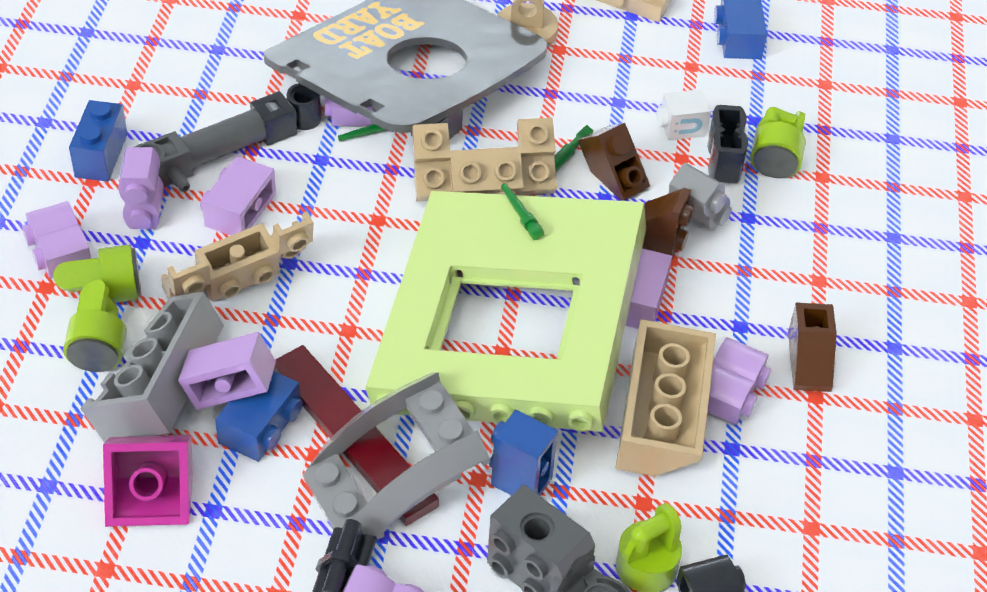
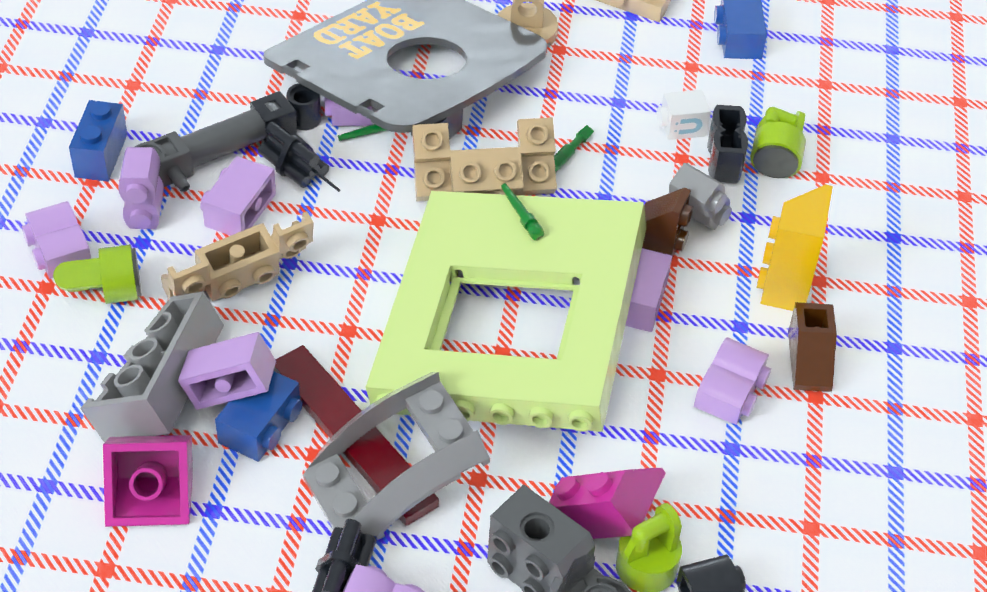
(95, 332): lime piece -> none
(293, 156): none -> black piece
(522, 454): blue brick -> none
(608, 501): none -> dark pink slope
(615, 160): reddish brown slope -> none
(666, 399): tan slope -> none
(795, 250): none -> yellow slope

